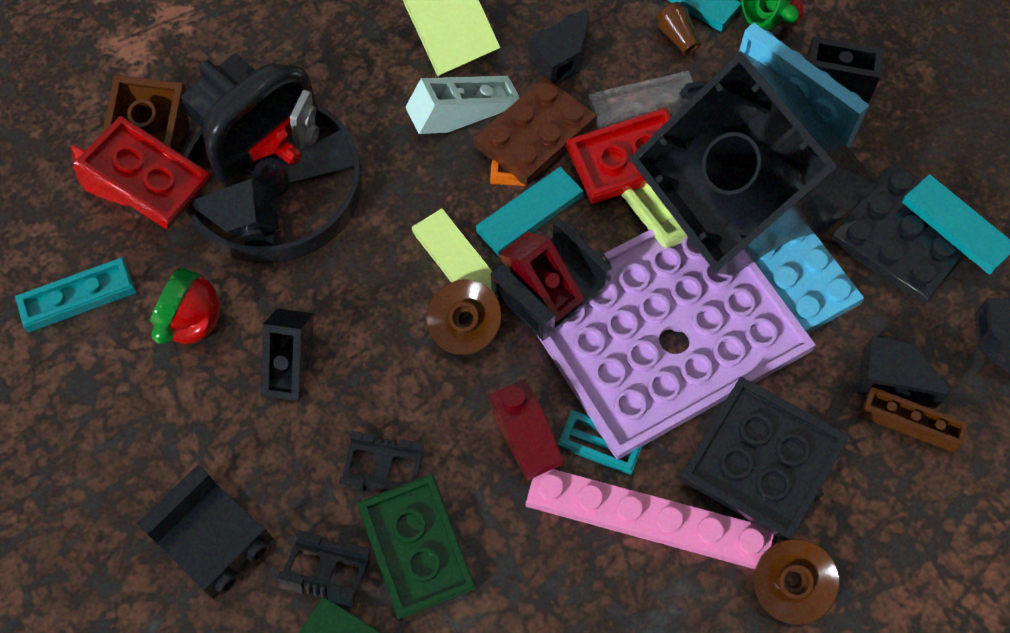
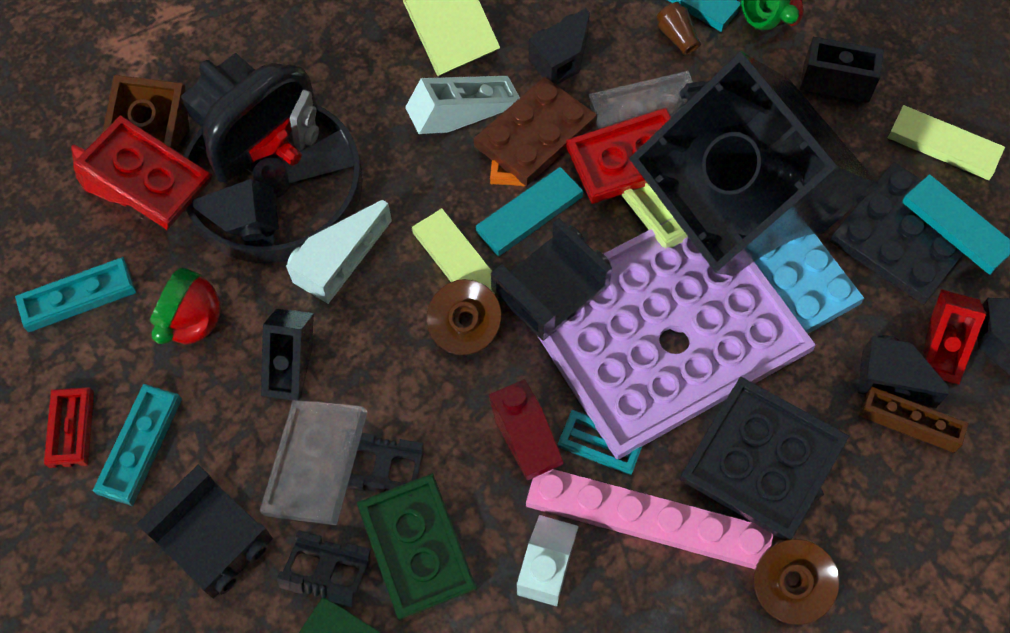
(51, 456): none -> red tile
(137, 445): none -> teal tile
(314, 462): none -> clear tile
(335, 252): none -> light aqua slope
(543, 272): dark red slope -> none
(546, 560): none -> light aqua slope
(834, 103): medium azure plate -> none
(946, 142): none -> yellowish green tile
(953, 334): none -> red slope

